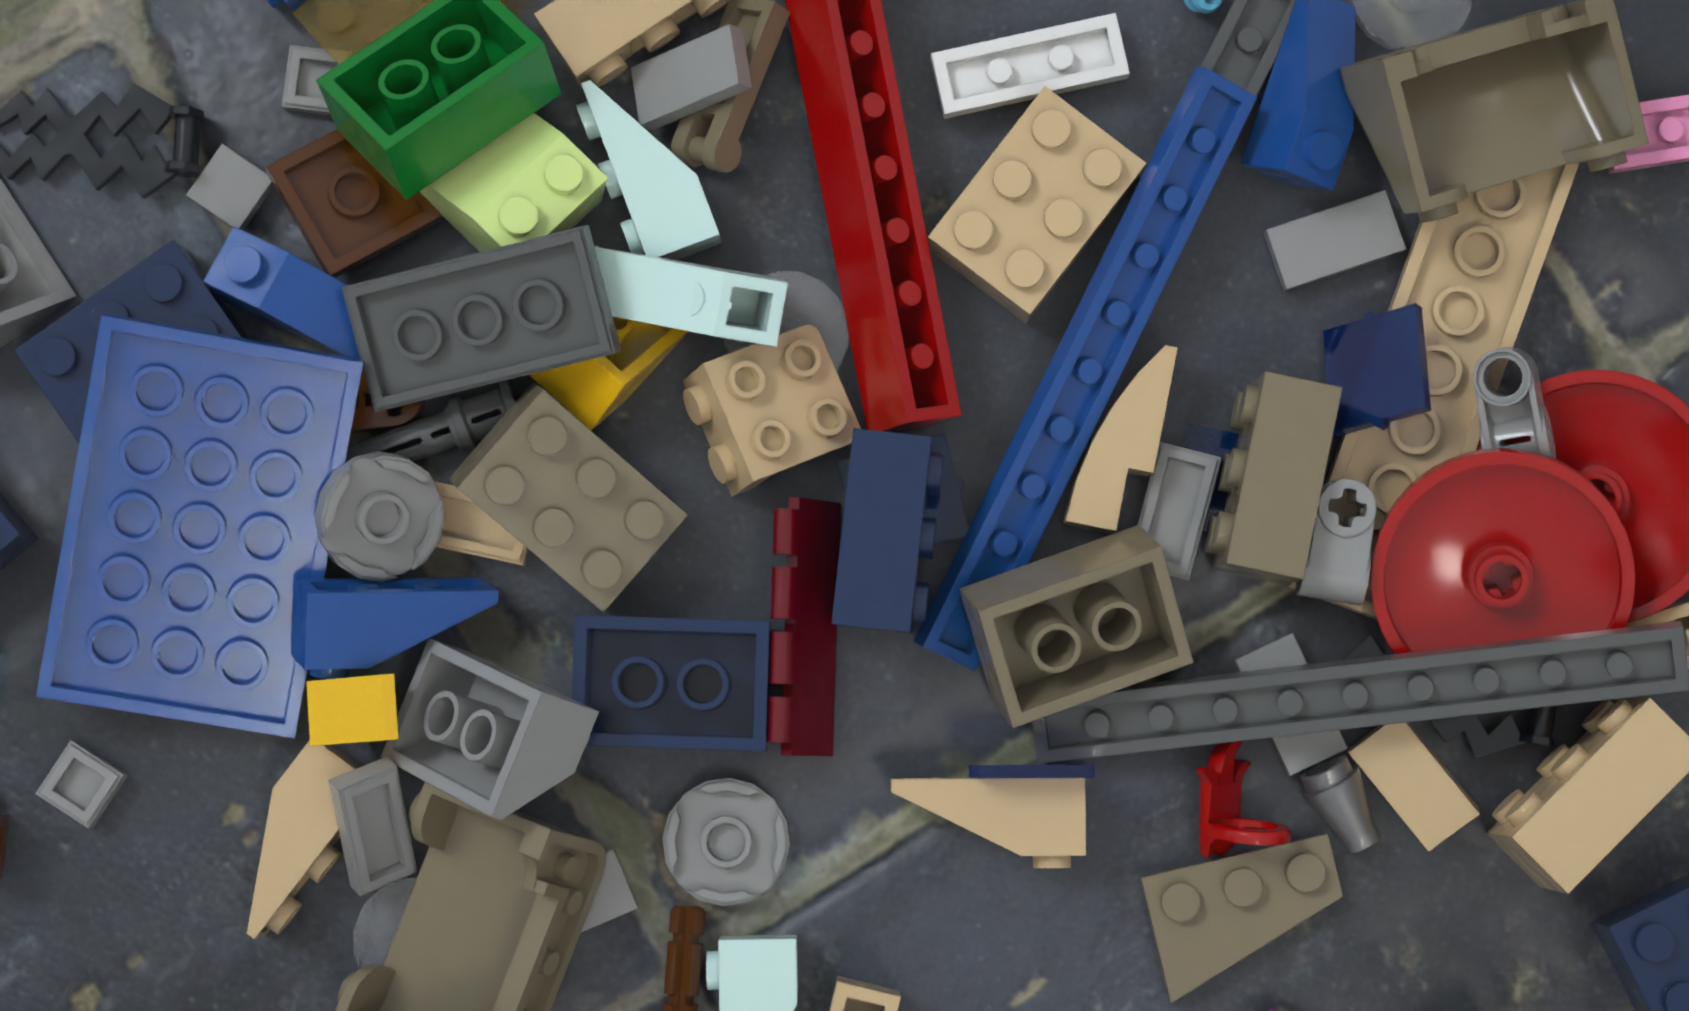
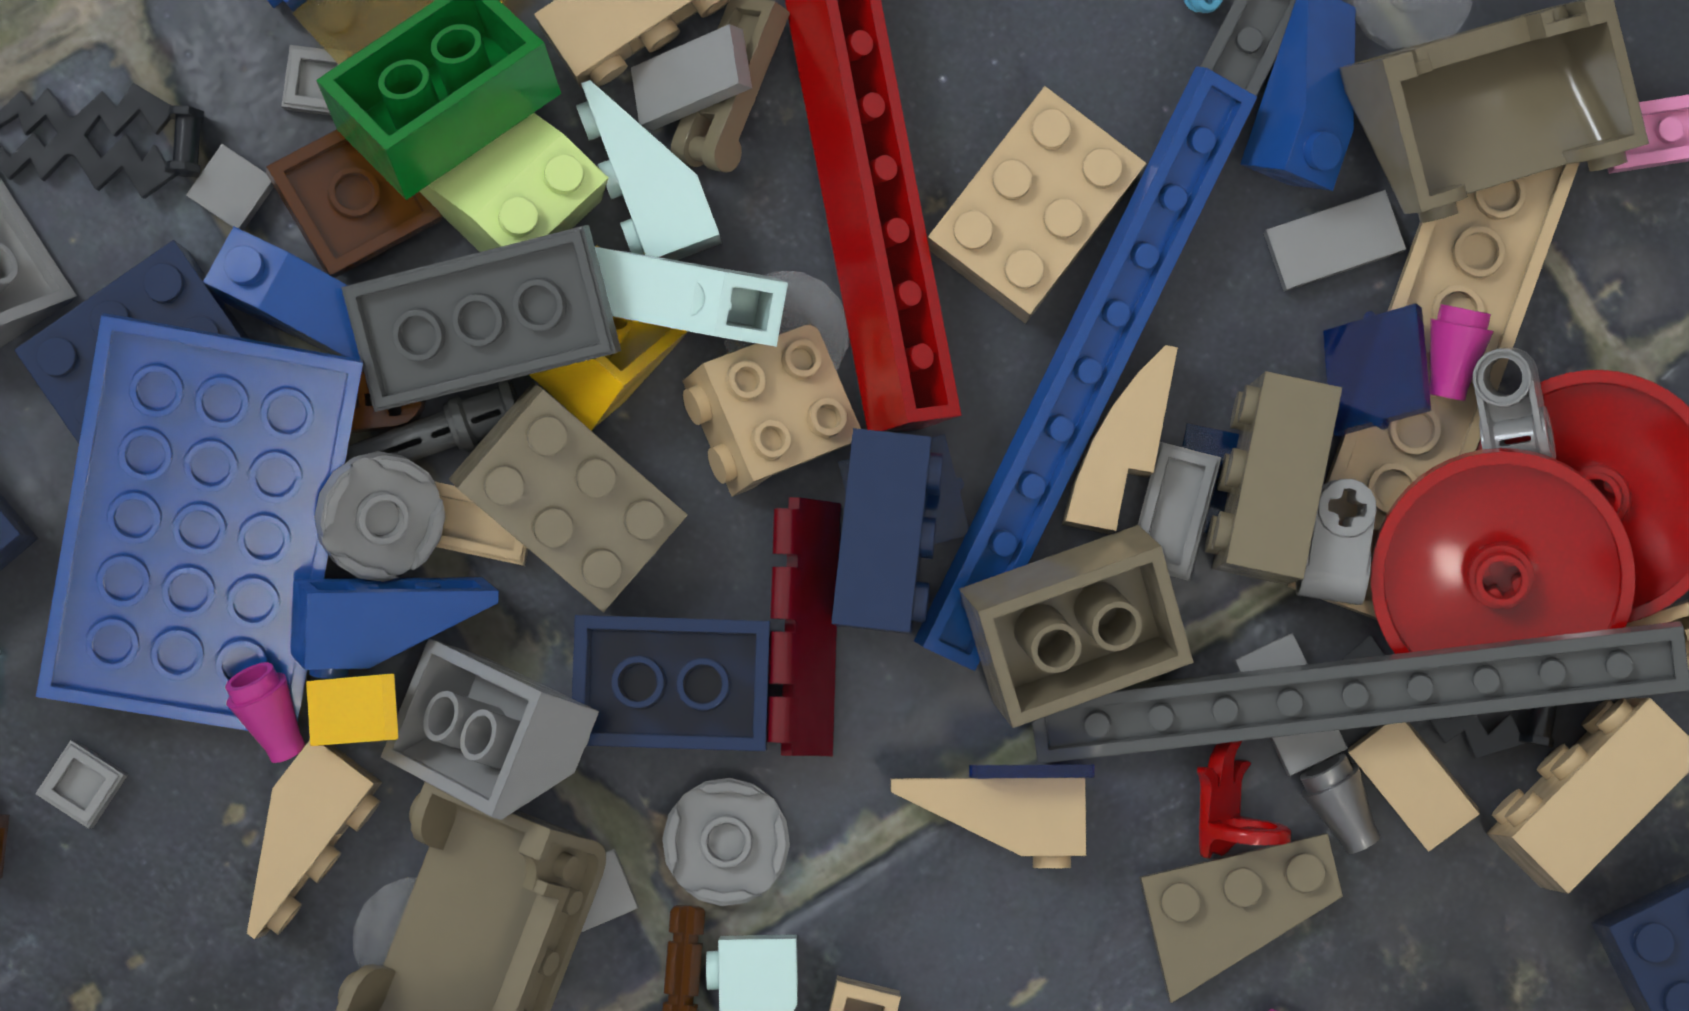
(265, 708): none -> dark pink cone
(373, 826): light grey tile -> none
(1022, 64): white plate -> none
(1456, 345): none -> dark pink cone

